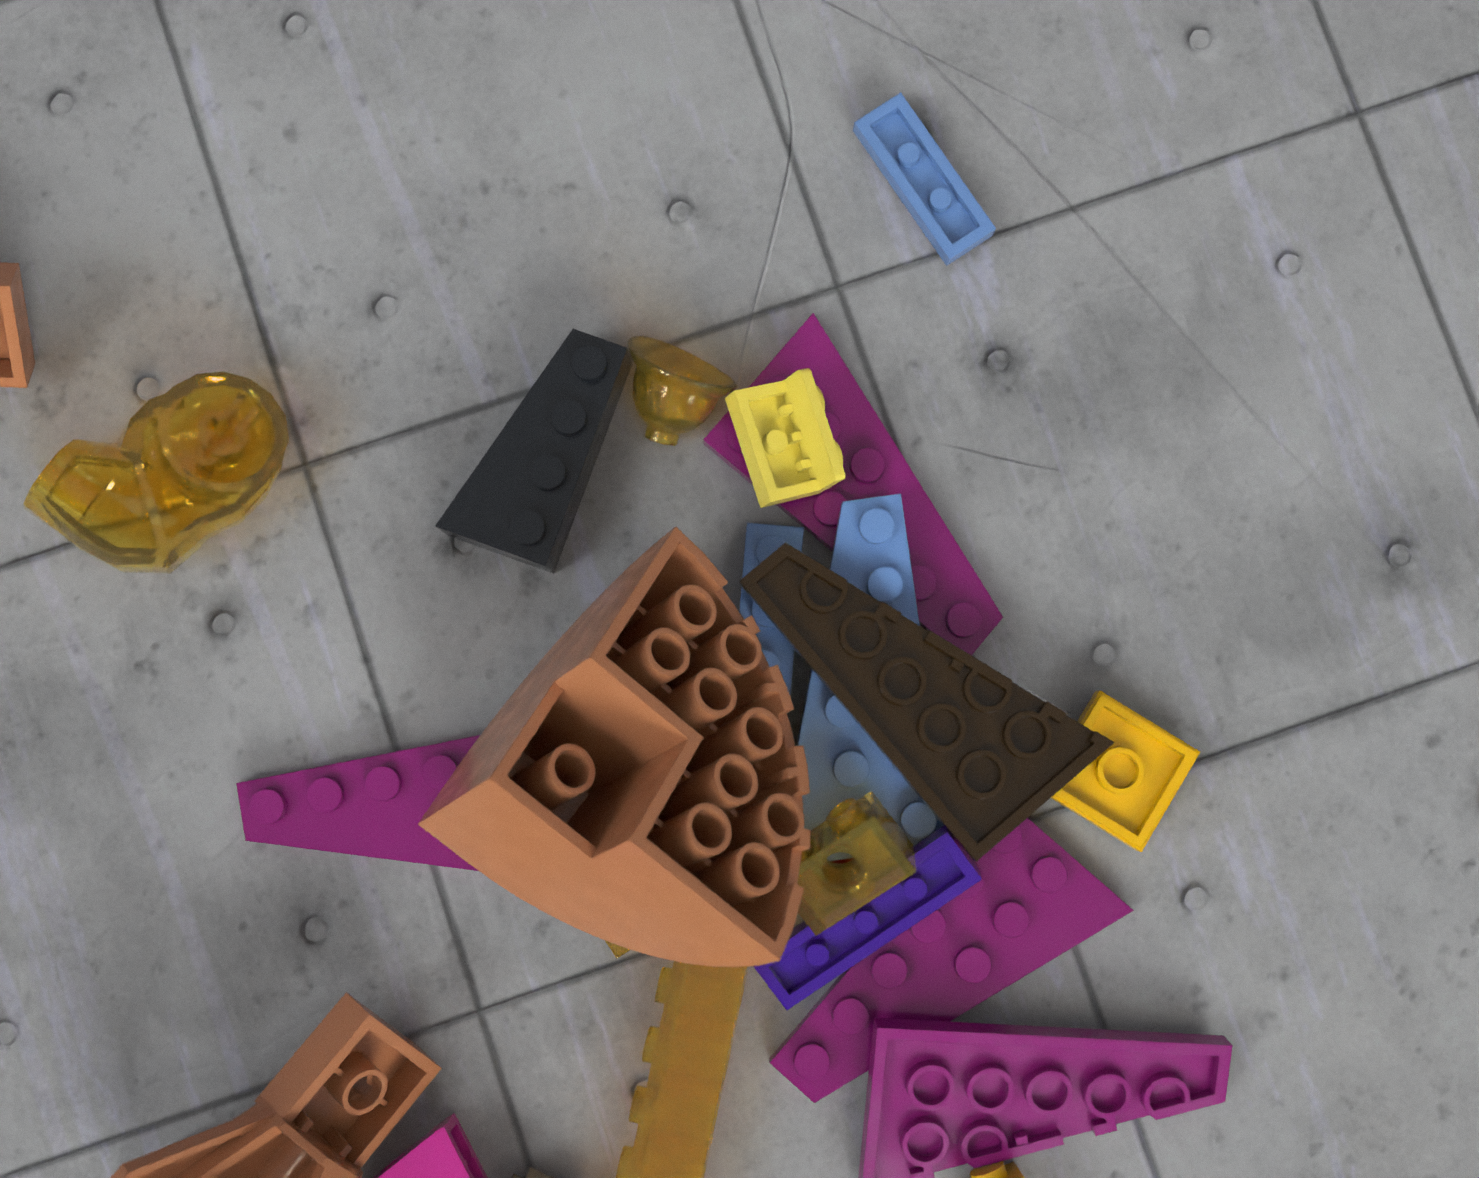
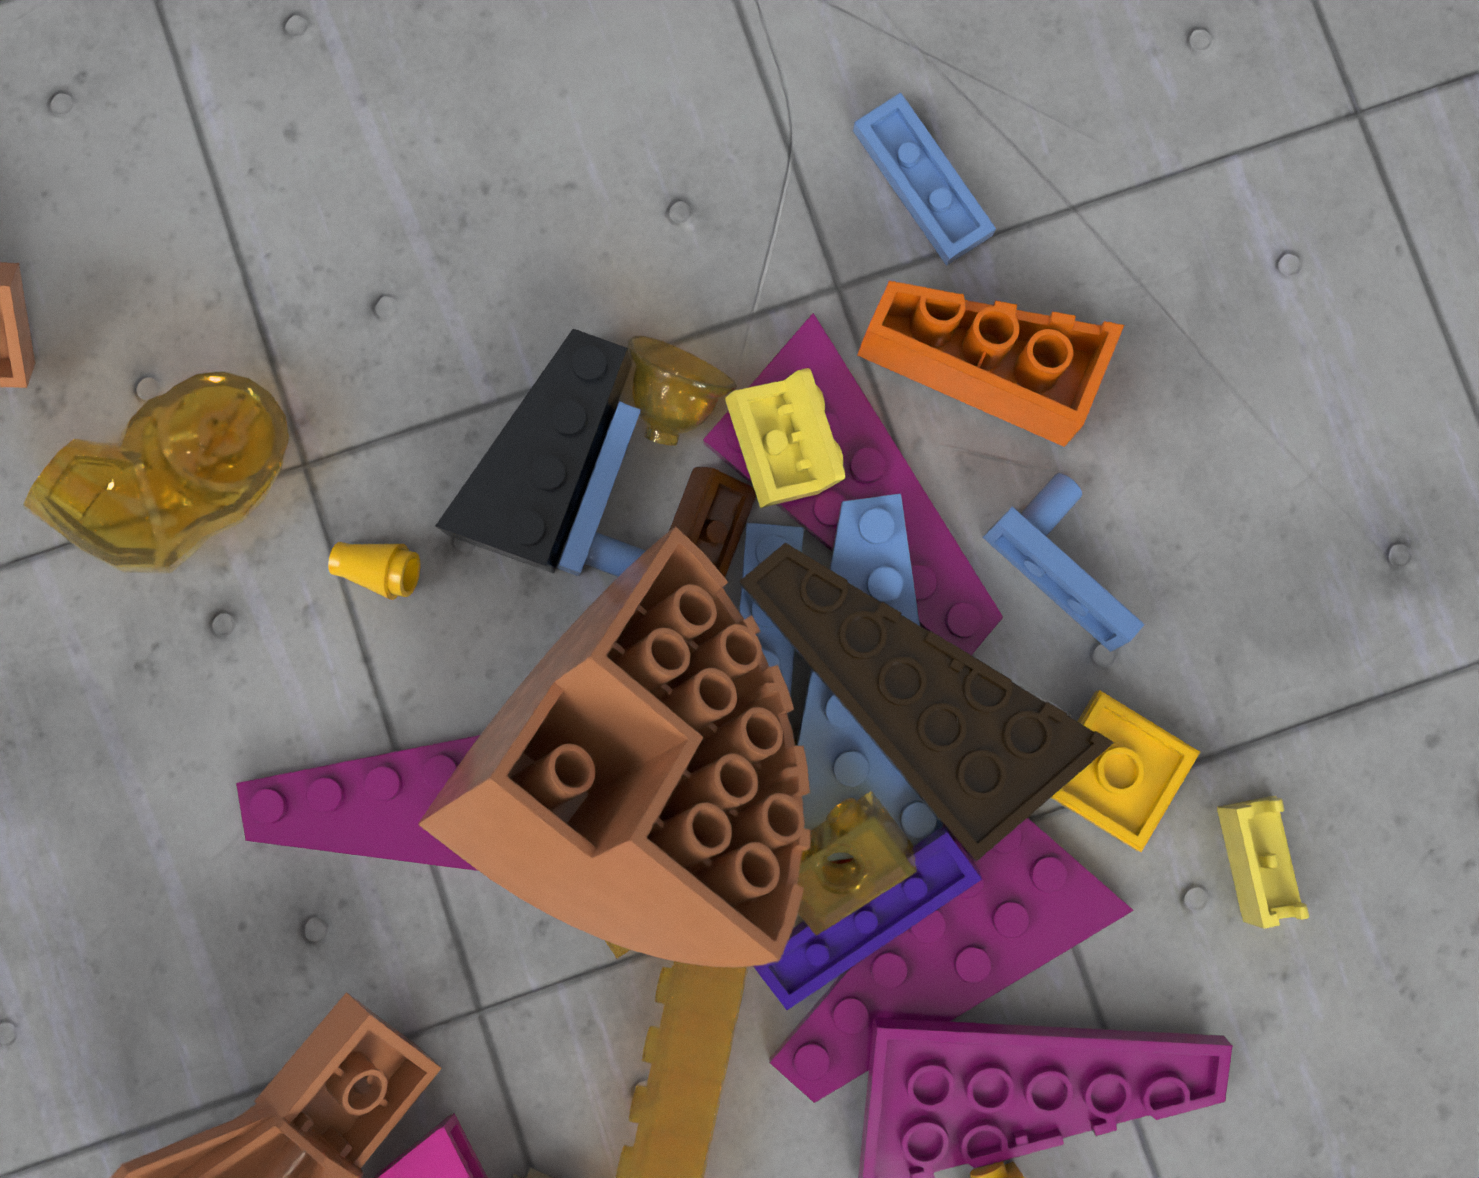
(381, 568): none -> yellow cone
(583, 542): none -> medium blue piece
(714, 513): none -> reddish brown slope
(994, 357): none -> orange wedge
(1025, 545): none -> medium blue piece
(1261, 862): none -> light yellow hinge

